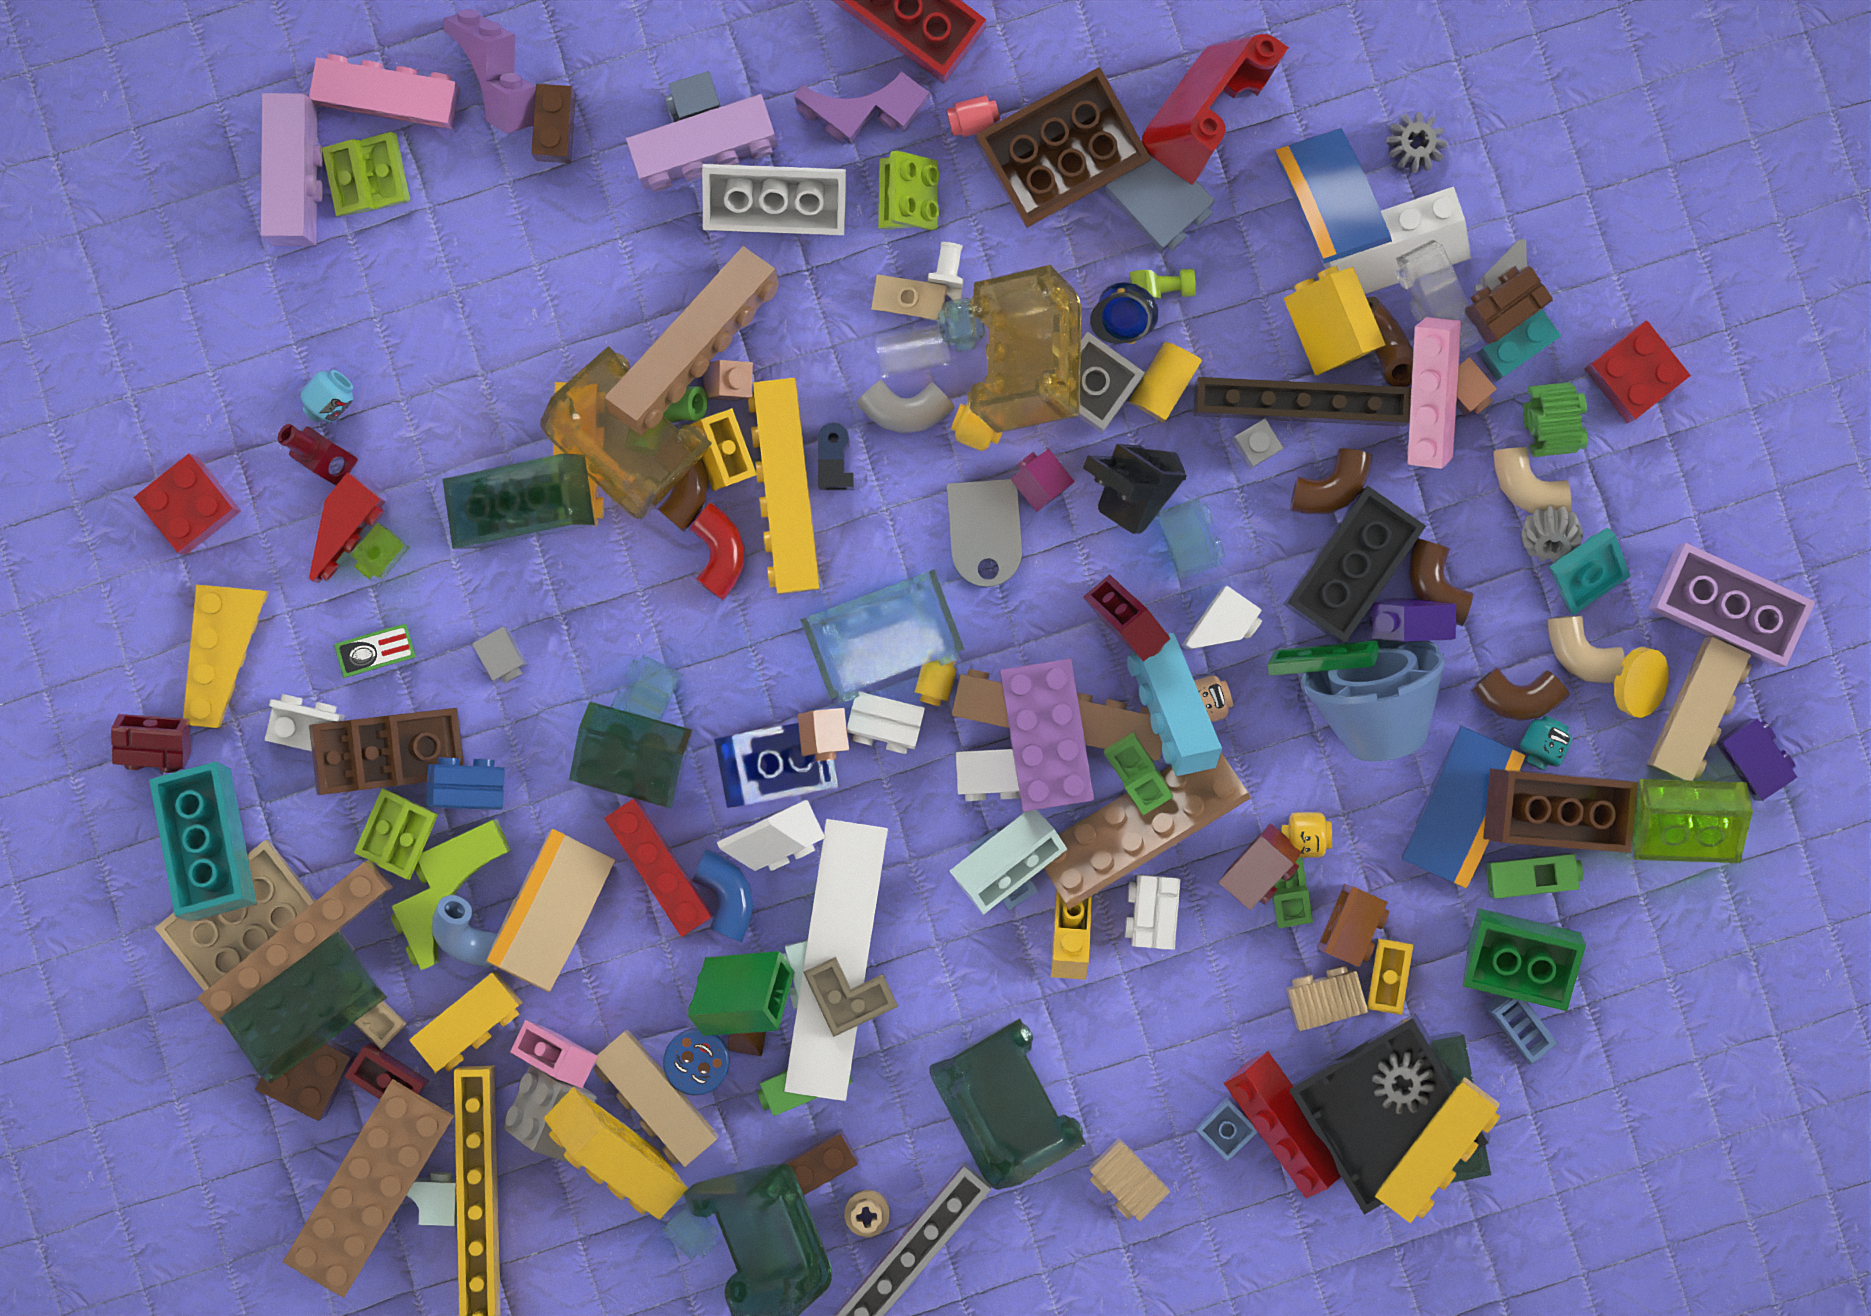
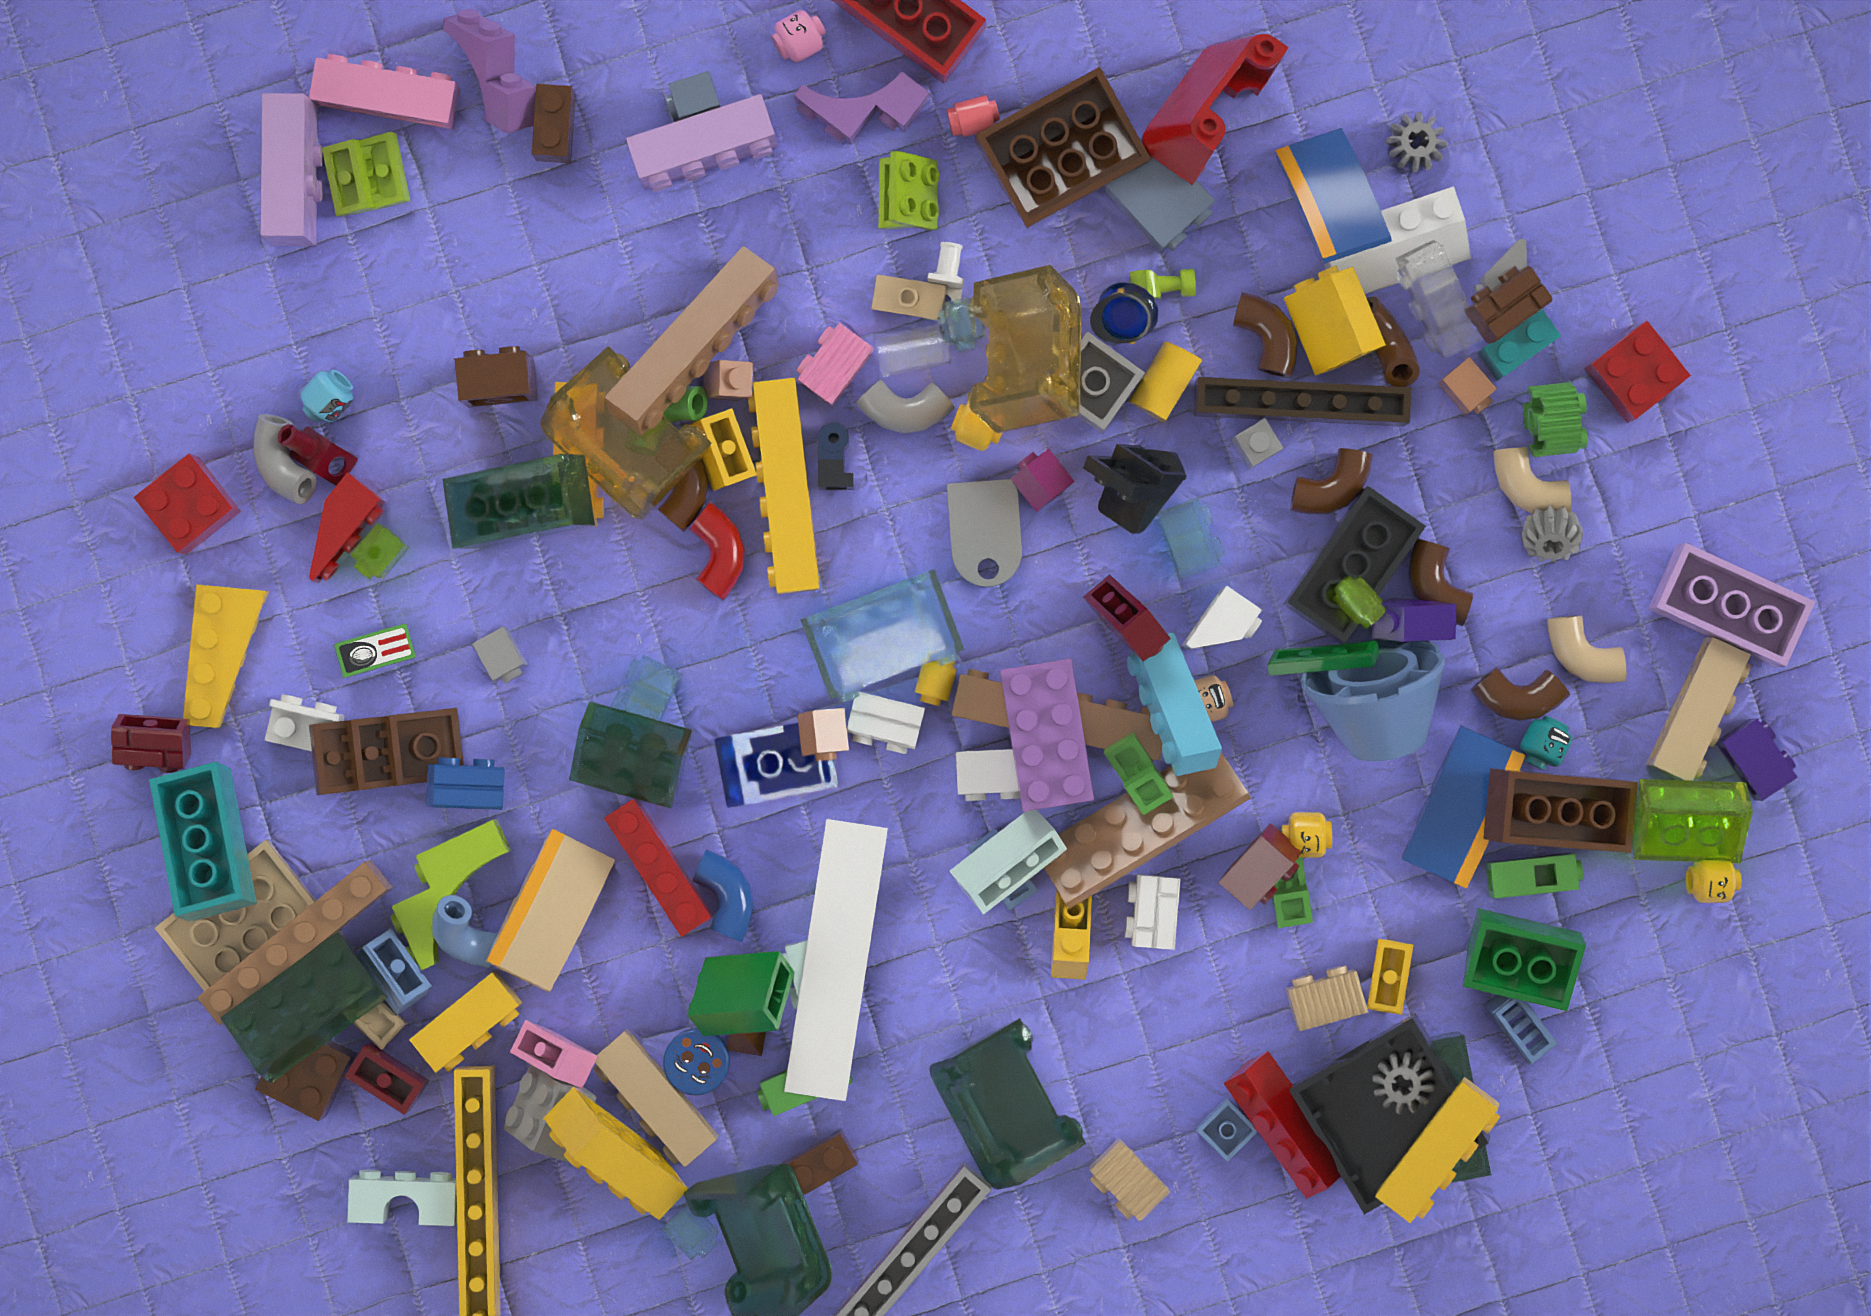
(276, 463): none -> light grey cylinder
(368, 1188): medium nougat plate -> none
(394, 971): none -> medium blue brick
(396, 833): lime slope -> none
(495, 377): none -> reddish brown brick
(774, 199): white slope -> none
(775, 838): white slope -> none
(798, 36): none -> bright pink head
(834, 363): none -> bright pink brick
(847, 1006): dark tan tile -> none
(876, 1204): tan piece -> none
(1273, 329): none -> reddish brown cylinder
(1353, 925): dark orange slope -> none
(1359, 601): none -> clear neon green brick
(1434, 392): bright pink brick -> none
(1590, 571): teal plate -> none
(1641, 682): yellow tile -> none
(1713, 881): none -> yellow head

